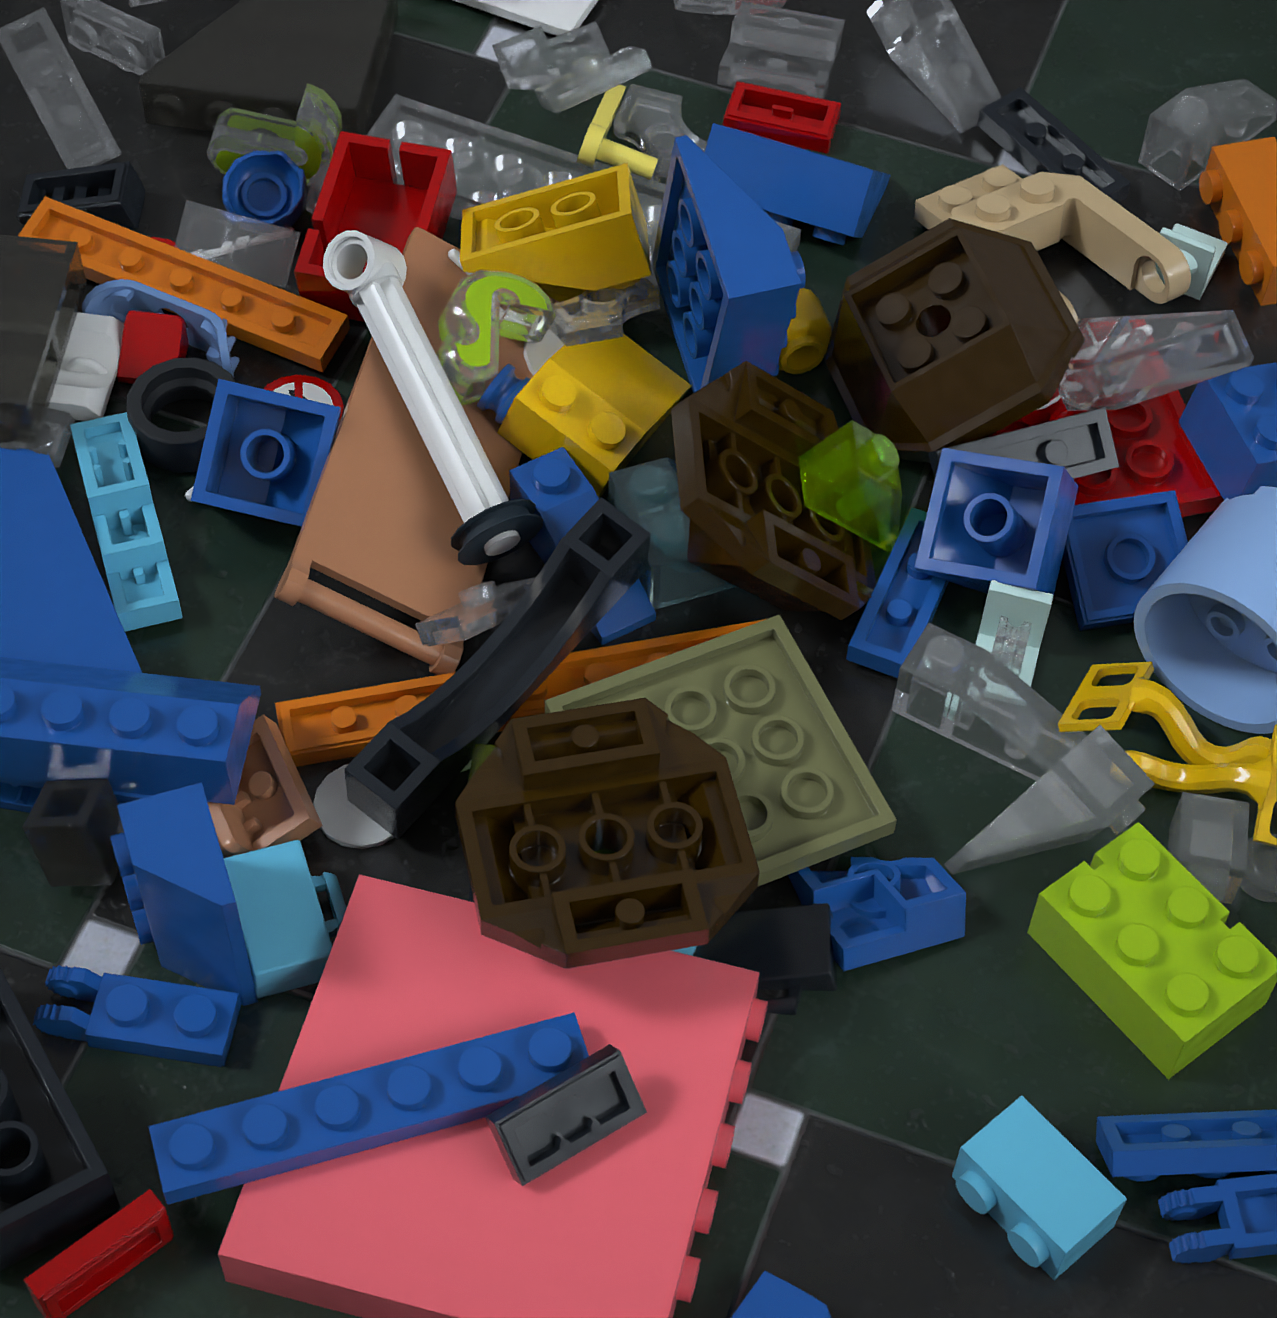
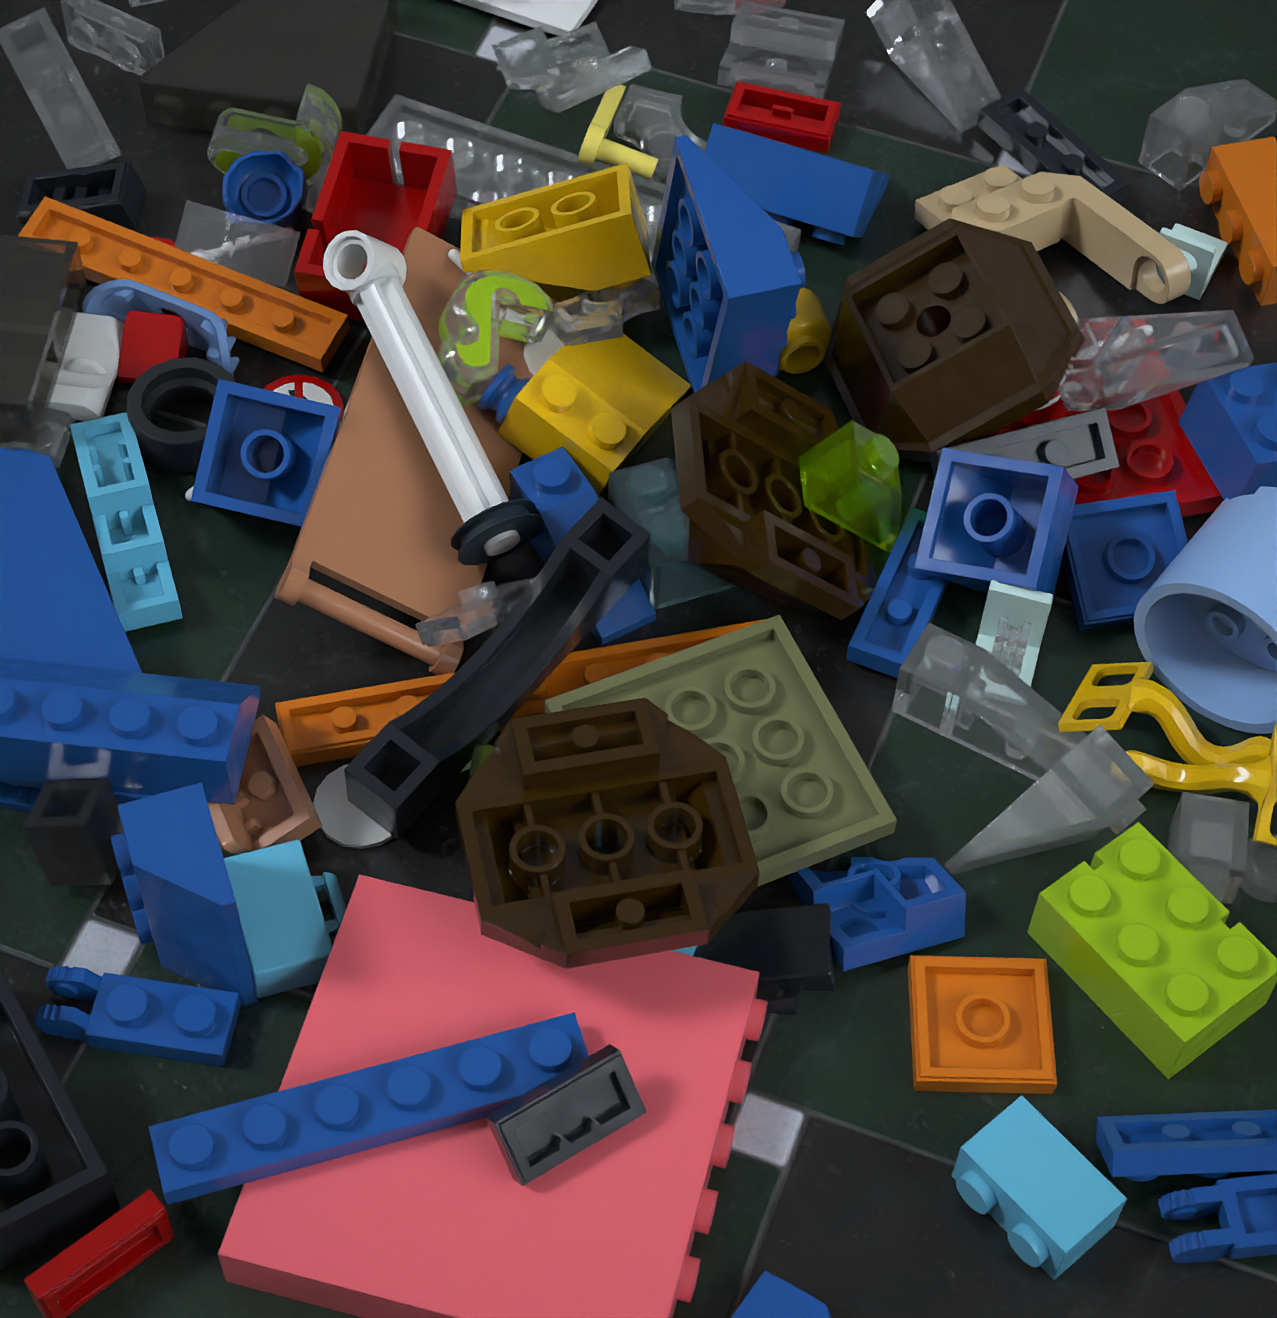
(981, 1025): none -> orange tile

